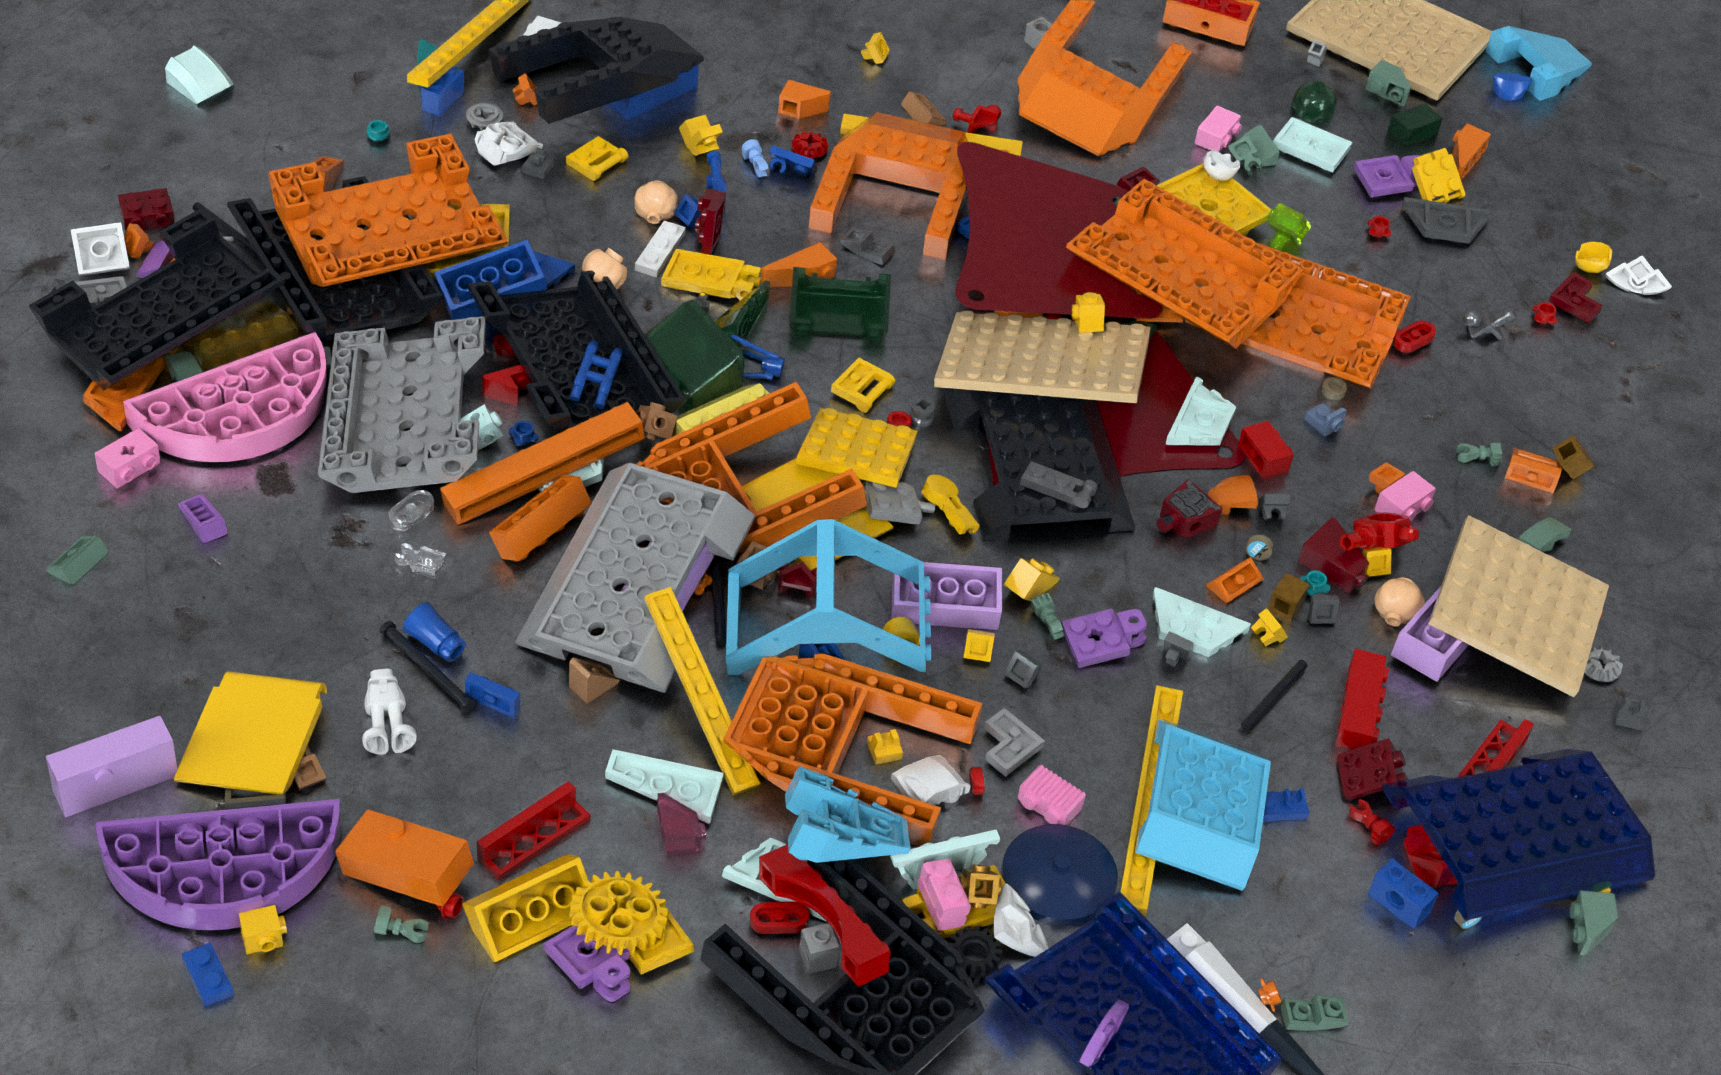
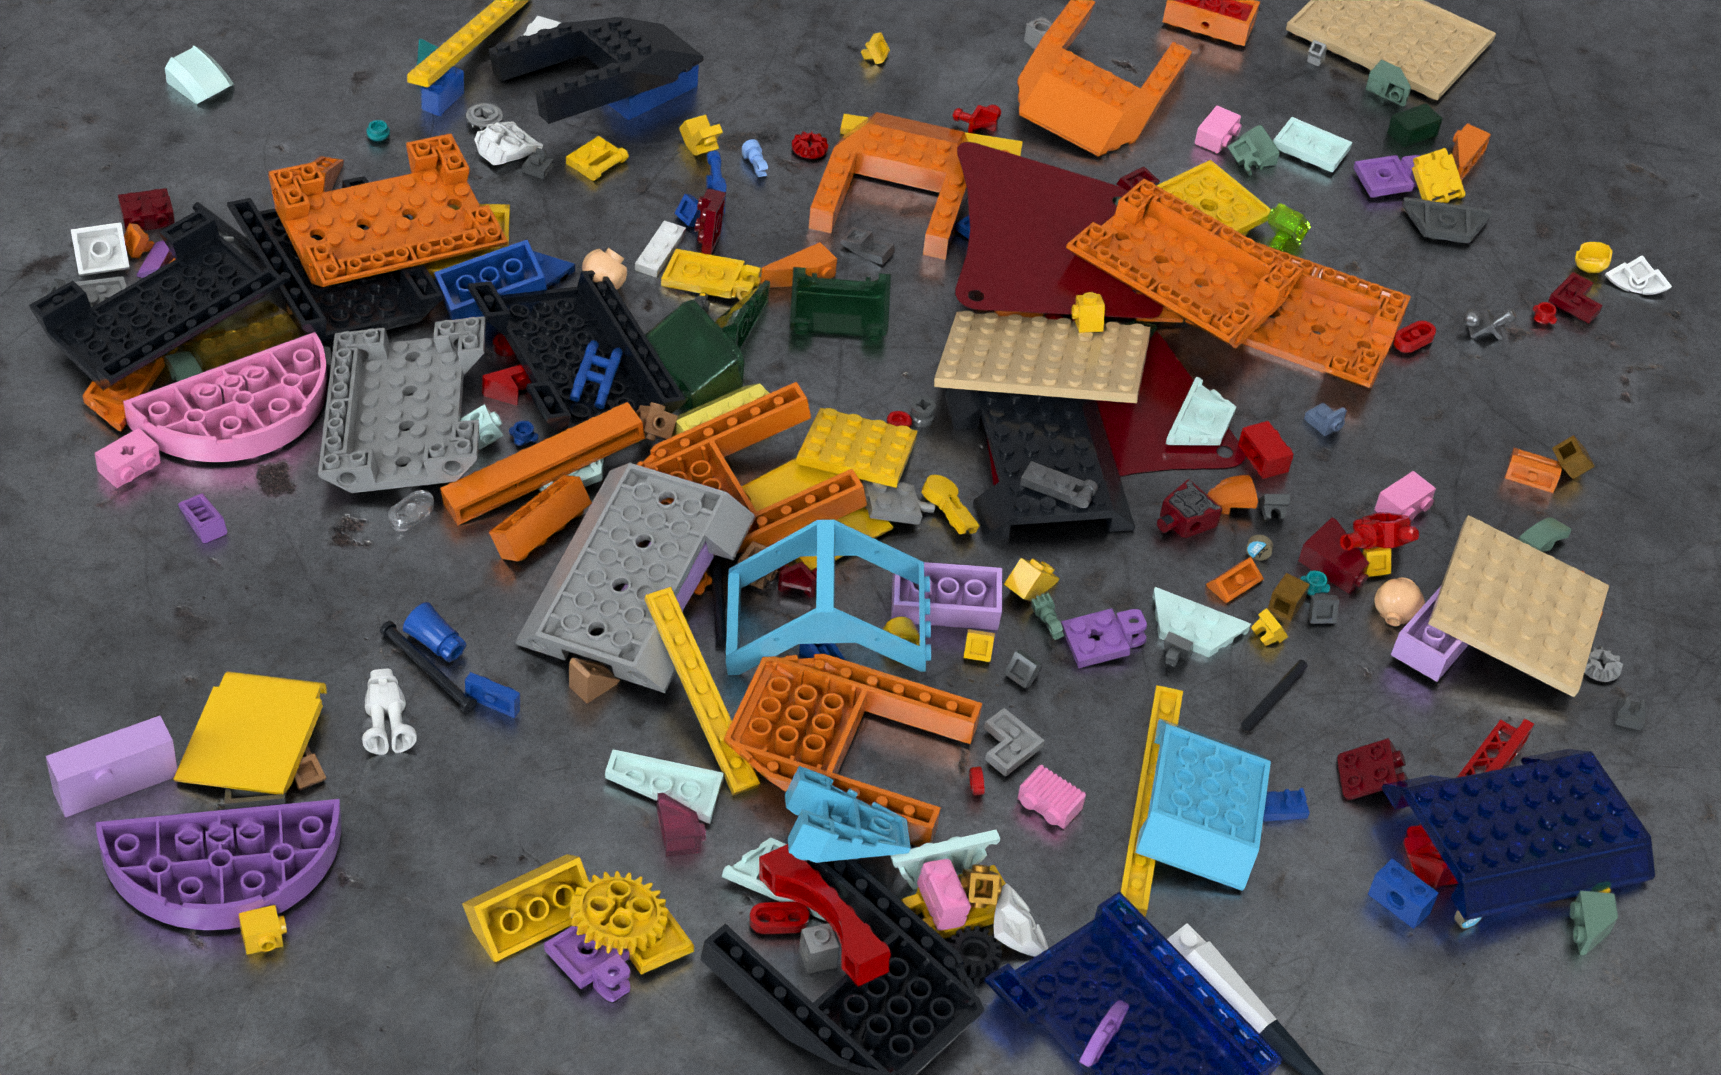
(78, 559): sand green slope -> none
(207, 974): blue plate -> none
(385, 922): sand green piece -> none
(405, 857): orange brick -> none
(424, 562): clear plate -> none
(453, 906): red plate -> none
(525, 91): orange tile -> none
(525, 825): red fence -> none
(656, 201): light nougat plant -> none
(771, 362): blue plant -> none
(801, 164): blue plate -> none
(803, 100): orange slope -> none
(857, 379): yellow plate -> none
(885, 747): yellow tile -> none
(922, 109): medium nougat slope -> none
(930, 781): white slope -> none
(1060, 873): dark blue dish -> none
(1220, 166): white hair -> none
(1269, 993): orange plate -> none
(1314, 102): clear green cylinder -> none
(1318, 1014): sand green slope -> none
(1334, 388): dark tan tile -> none
(1361, 700): red brick -> none
(1379, 226): red plate -> none
(1380, 828): red piece -> none
(1385, 476): orange tile -> none
(1470, 452): sand green piece -> none
(1510, 86): blue piece -> none
(1553, 58): medium azure wedge -> none

